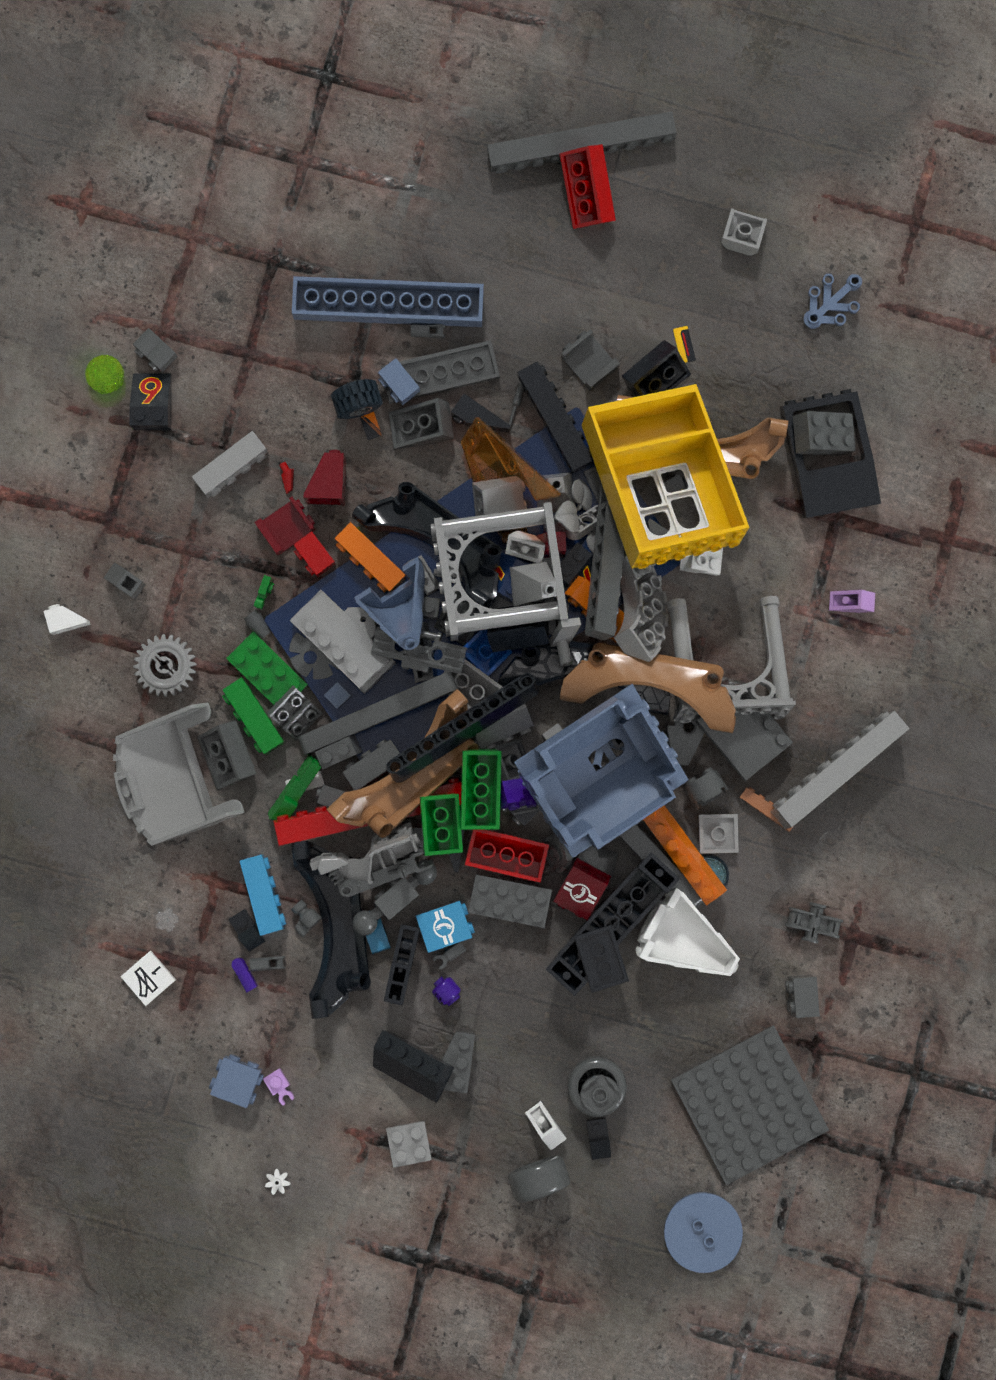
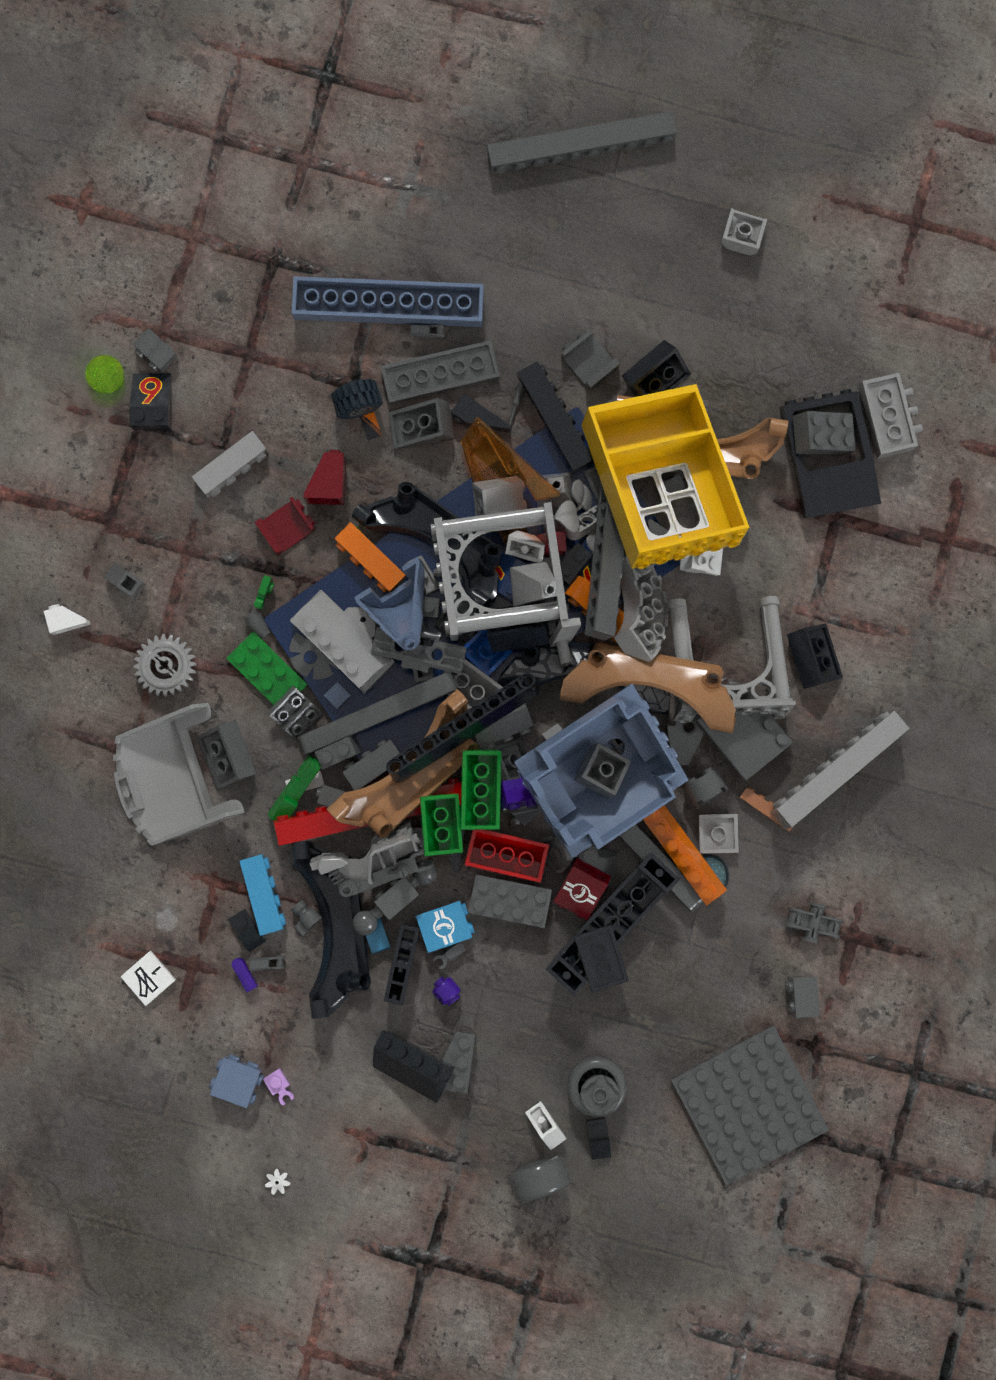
(253, 716): green brick -> none
(287, 477): red bar -> none
(314, 554): red brick -> none
(398, 382): sand blue brick -> none
(408, 1144): light grey plate -> none
(587, 186): red slope -> none
(602, 770): none -> dark grey brick
(684, 343): sticker -> none
(684, 938): white cone -> none
(703, 1232): sand blue plate -> none
(814, 655): none -> black slope
(830, 303): sand blue plant -> none
(852, 601): lavender slope -> none
(889, 415): none -> light grey piece

